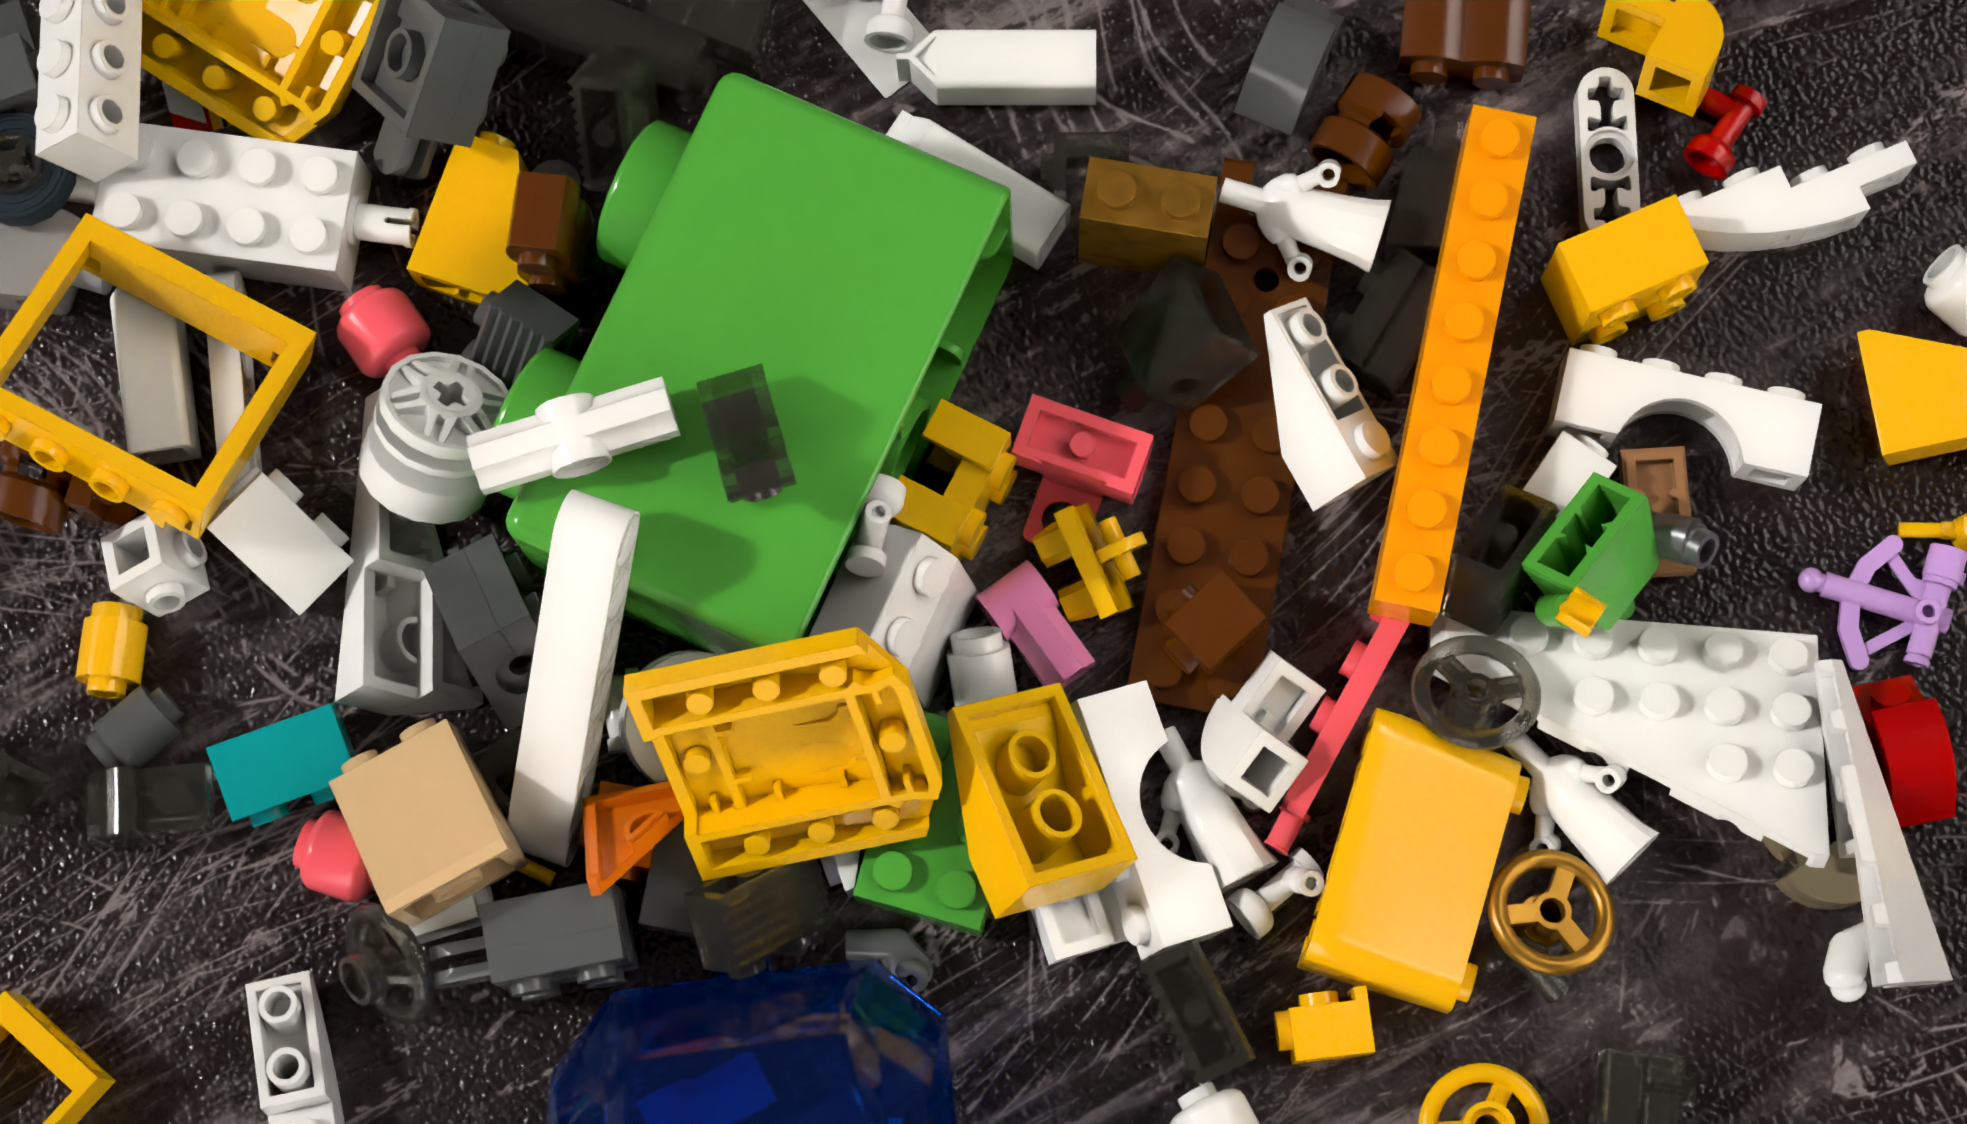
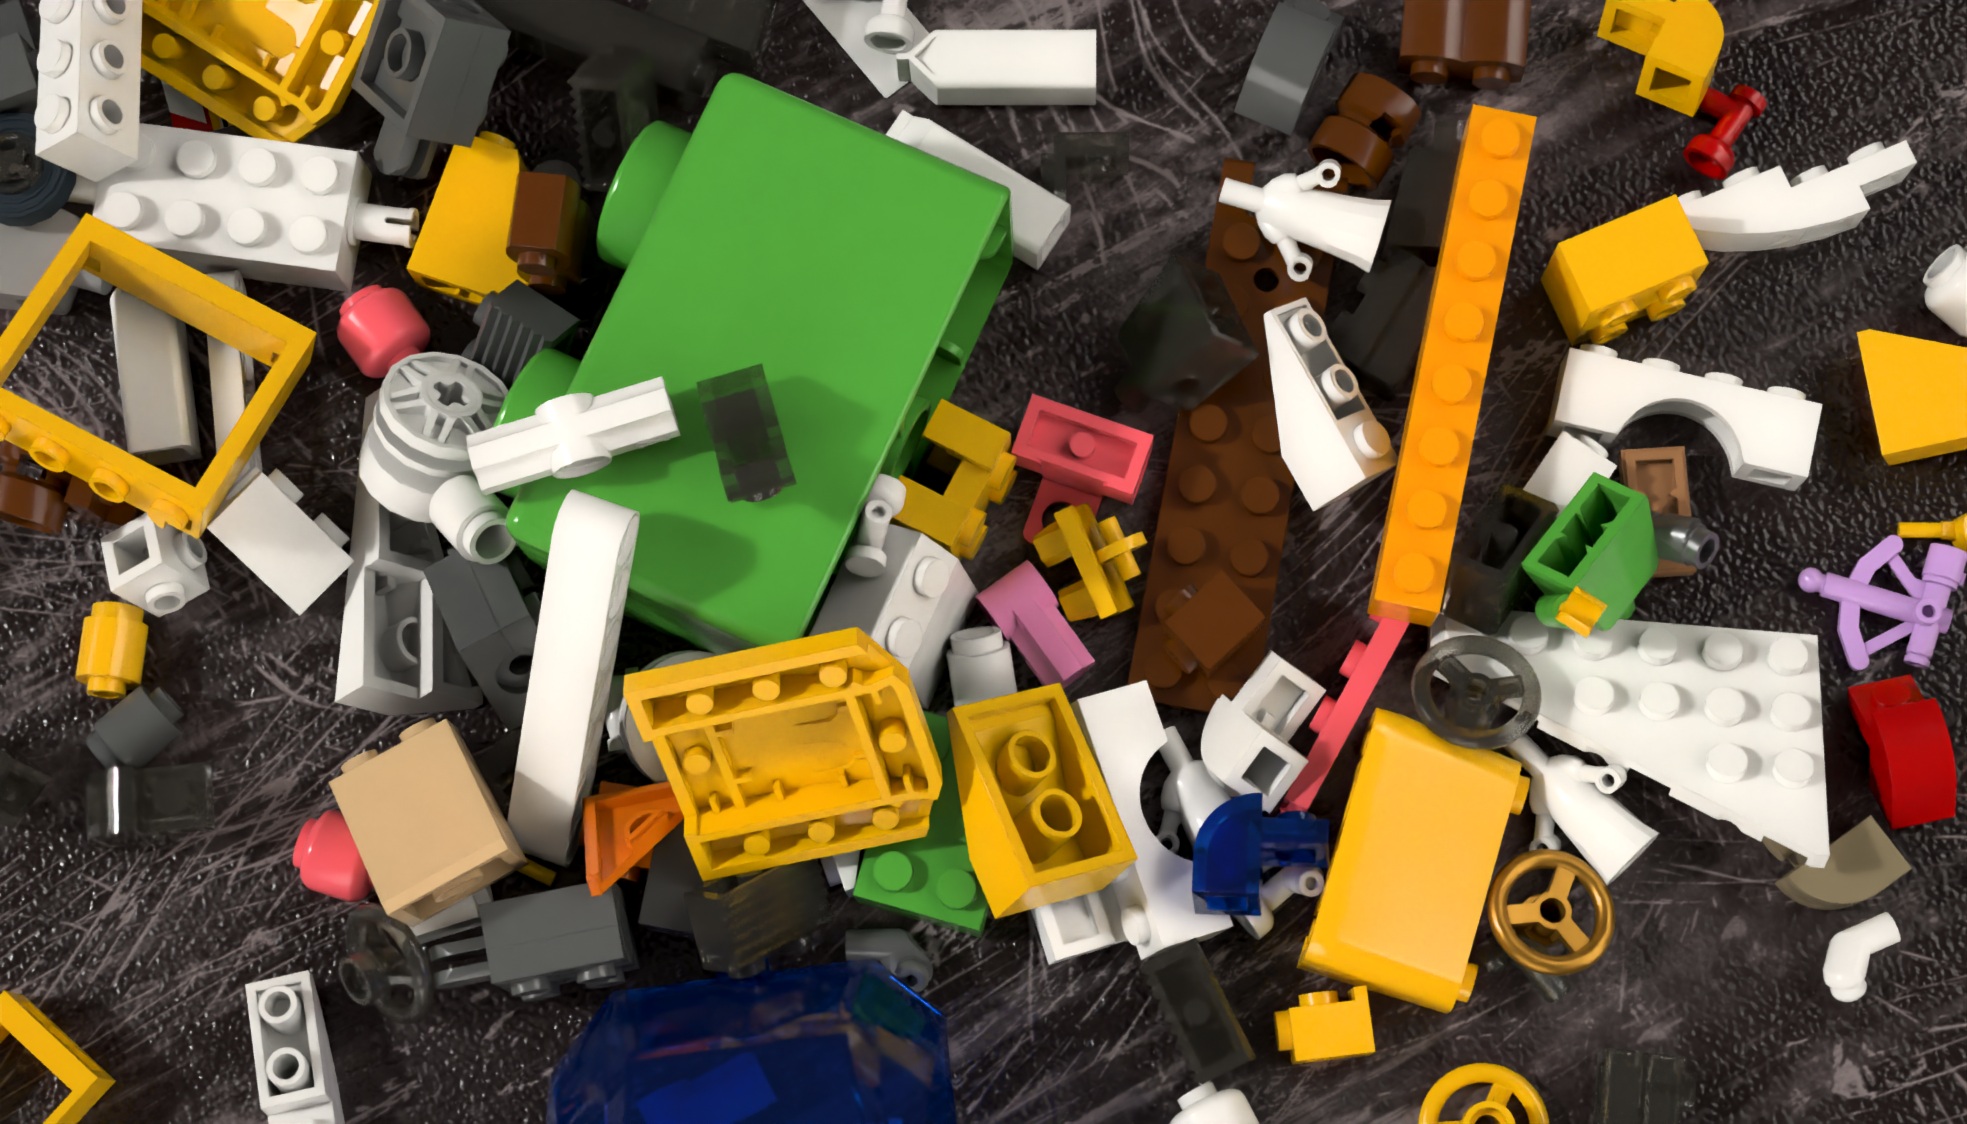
(281, 764): teal brick -> none
(471, 520): none -> white brick
(1143, 215): pearl gold brick -> none
(1239, 842): none -> clear blue brick
(1588, 115): white beam -> none
(1895, 914): white wedge -> none

